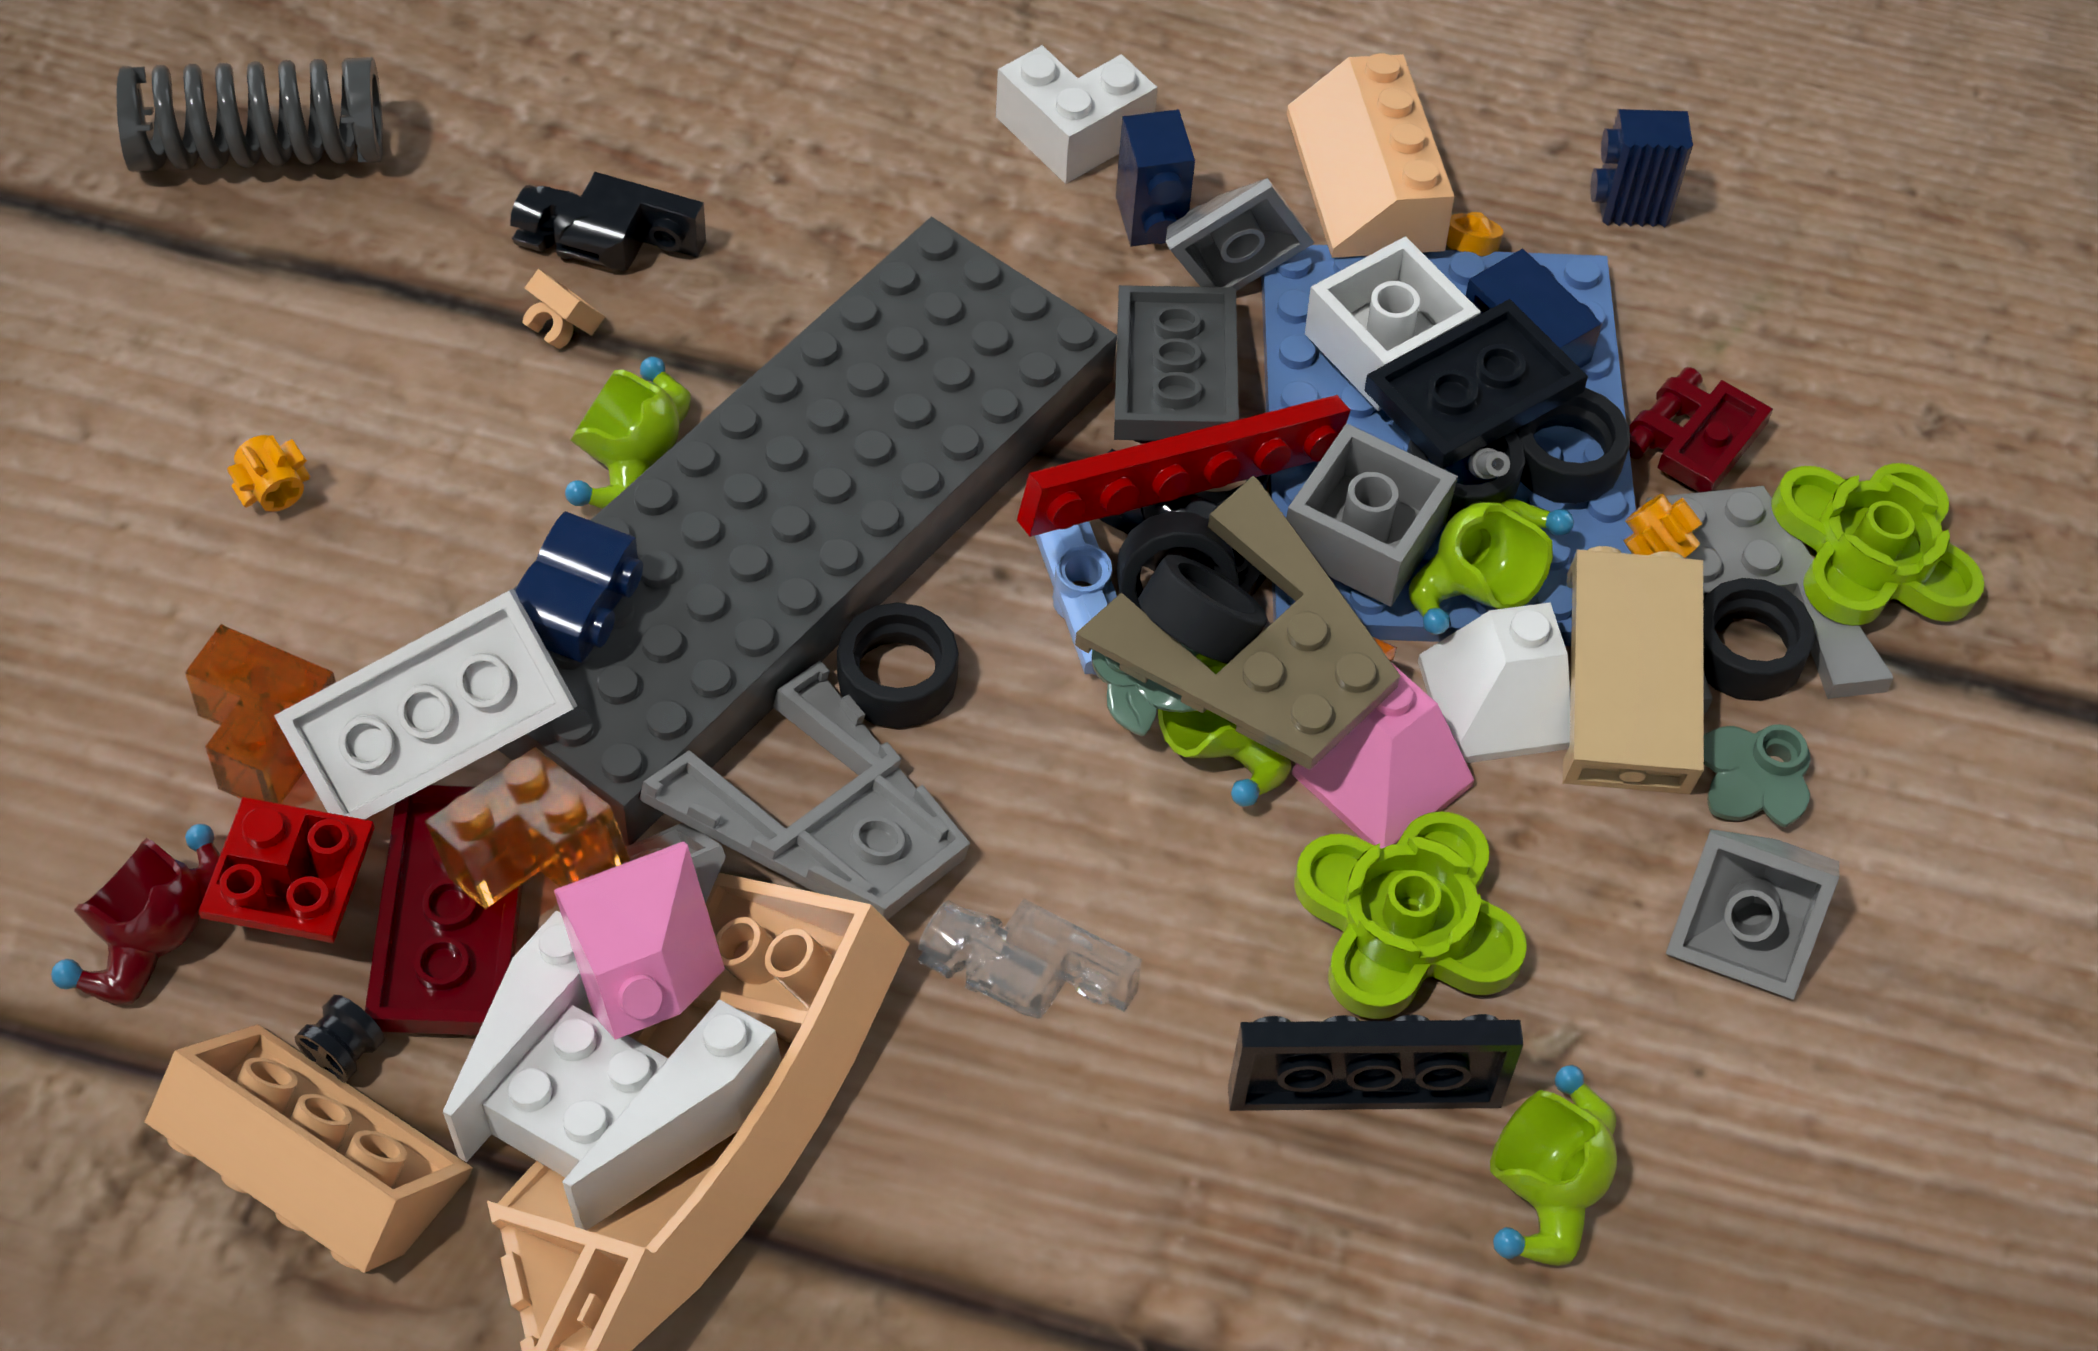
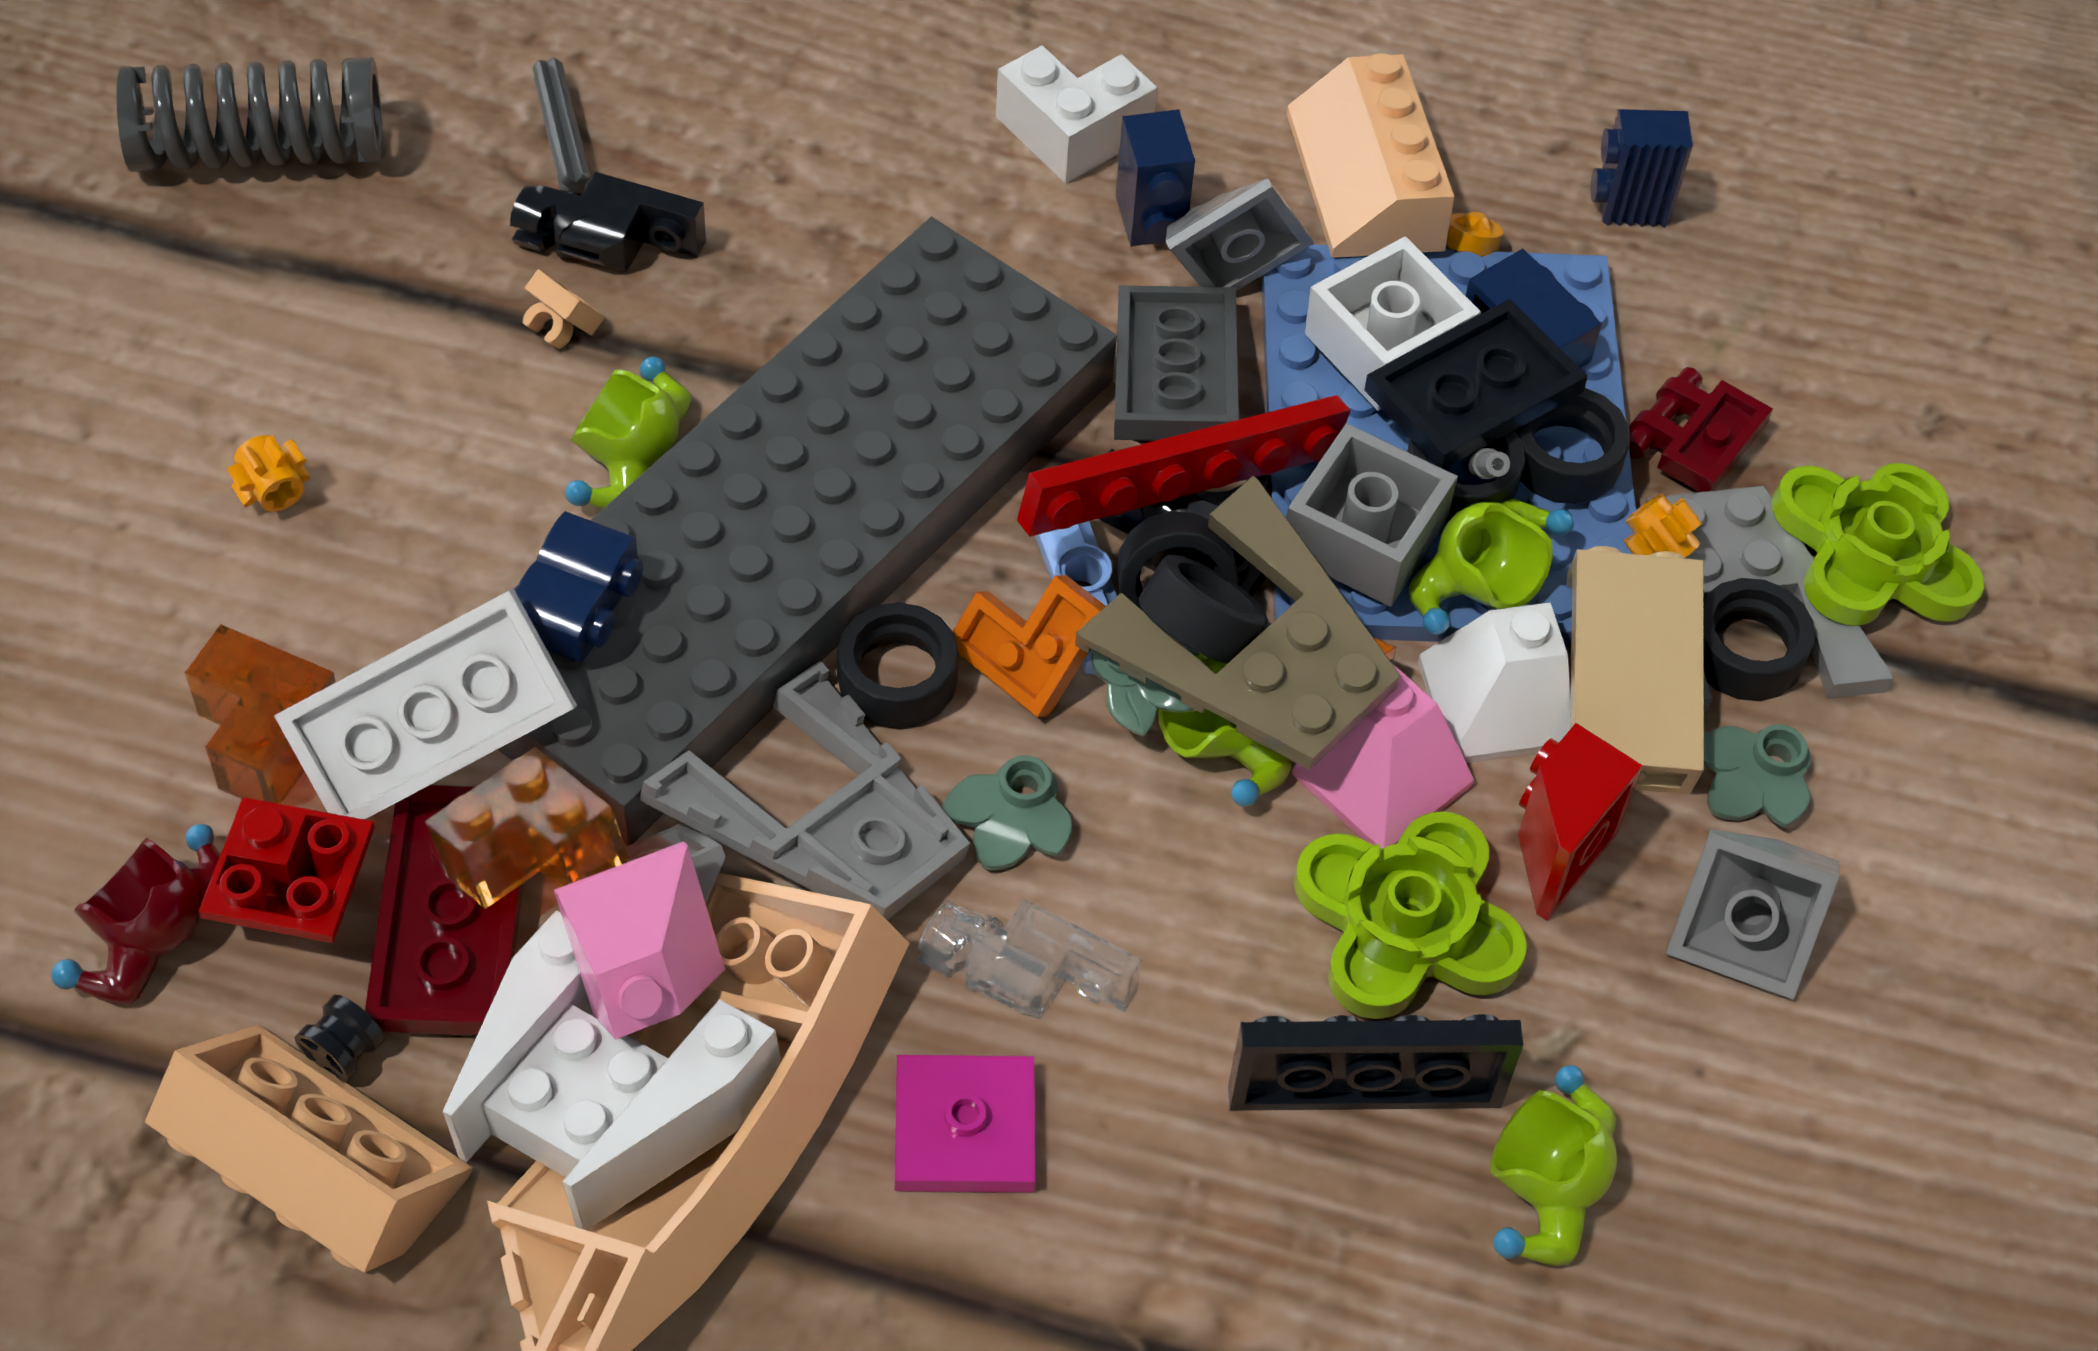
(561, 125): none -> dark grey axle
(965, 1123): none -> dark pink plate
(1007, 820): none -> sand green plate
(1028, 657): none -> orange plate
(1572, 812): none -> red slope

